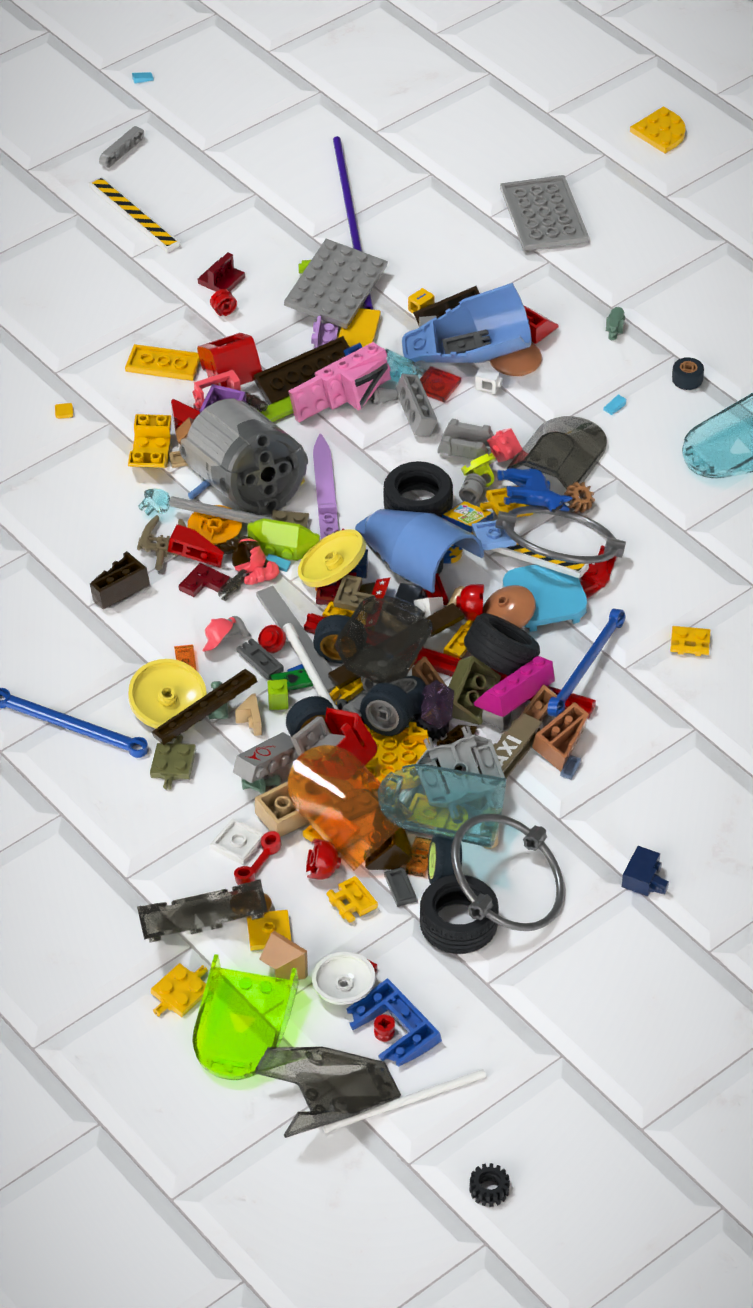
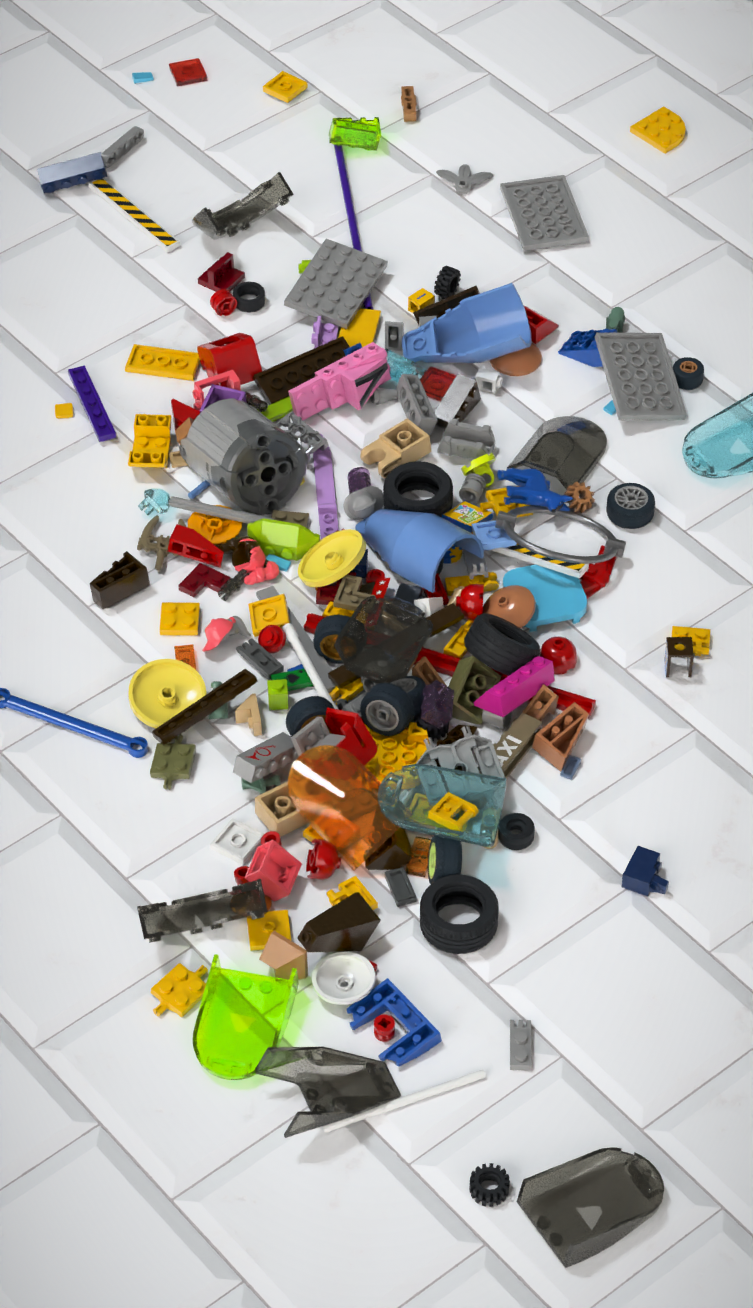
(72, 172): none -> wedge
(91, 403): none -> dark purple plate
(179, 618): none -> yellow plate
(188, 72): none -> clear red tile
(241, 214): none -> clear smoke windscreen
(249, 288): none -> black tyre
(268, 612): none -> yellow tile
(275, 869): none -> coral piece
(285, 86): none -> yellow plate
(308, 435): none -> light grey piece
(341, 927): none -> dark brown slope
(355, 133): none -> clear neon green wedge
(358, 479): none -> clear purple piece
(363, 502): none -> light grey piece
(373, 575): none -> red tile
(393, 335): none -> light grey slope
(396, 447): none -> tan brick
(408, 103): none -> medium nougat piece
(447, 282): none -> black tyre
(448, 808): none -> yellow plate
(454, 582): none -> yellow hinge
(458, 401): none -> wedge
(463, 181): none -> light grey plant
(466, 342): dark grey hinge -> none
(475, 565): none -> light grey hinge
(481, 904): flat silver piece -> none
(504, 445): coral head -> none
(516, 821): none -> black tyre
(520, 1046): none -> light grey hinge
(557, 704): blue piece -> none
(561, 652): none -> red cylinder
(583, 347): none -> blue slope
(591, 1201): none -> clear smoke windscreen
(630, 505): none -> black wheel
(640, 376): none -> light grey plate
(671, 651): none -> dark brown piece

